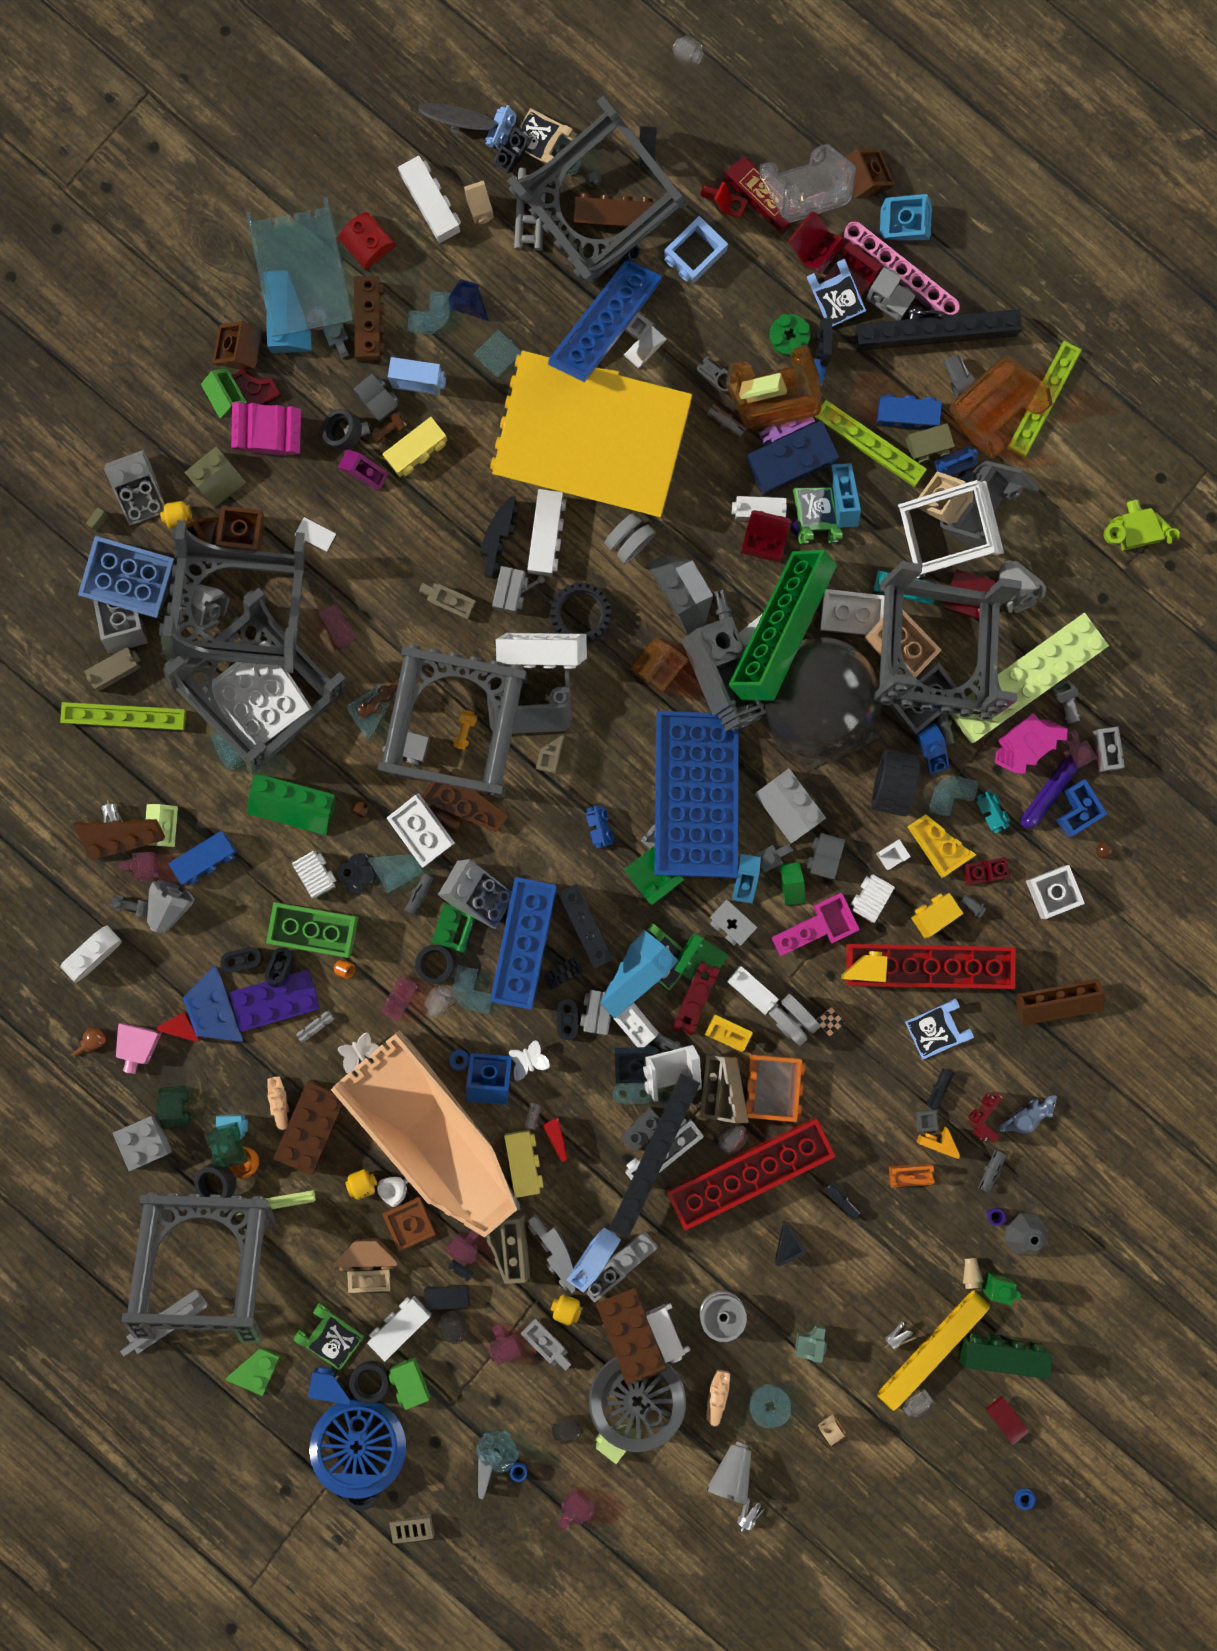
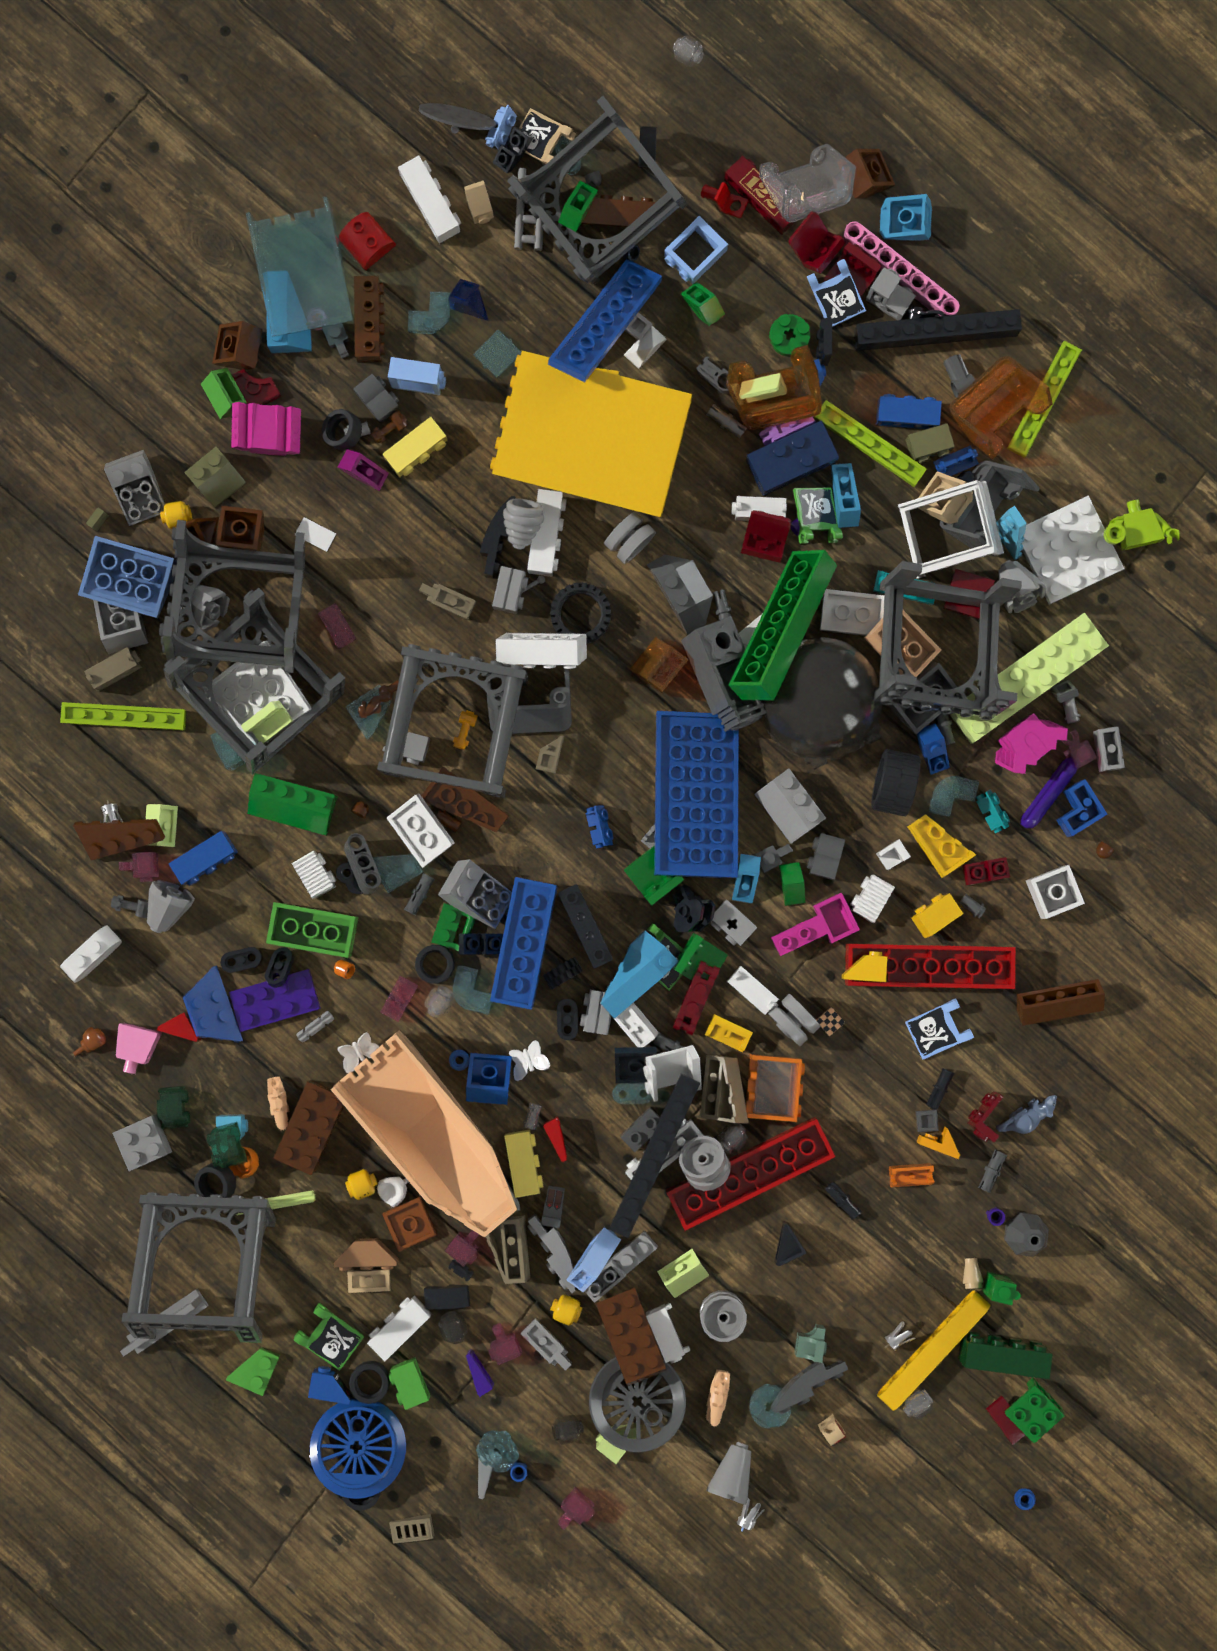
(268, 721): none -> yellowish green panel
(362, 854): none -> dark grey beam
(479, 1374): none -> dark purple slope
(480, 943): none -> black slope
(522, 521): none -> light grey piece
(553, 1207): none -> dark grey leg
(577, 206): none -> green slope
(683, 1273): none -> yellowish green panel
(691, 911): none -> black hinge
(703, 303): none -> green slope
(704, 1163): none -> light grey wheel
(799, 1387): none -> dark grey slope
(1011, 531): none -> medium azure wing
(1035, 1411): none -> green bracket
(1069, 550): none -> white plate

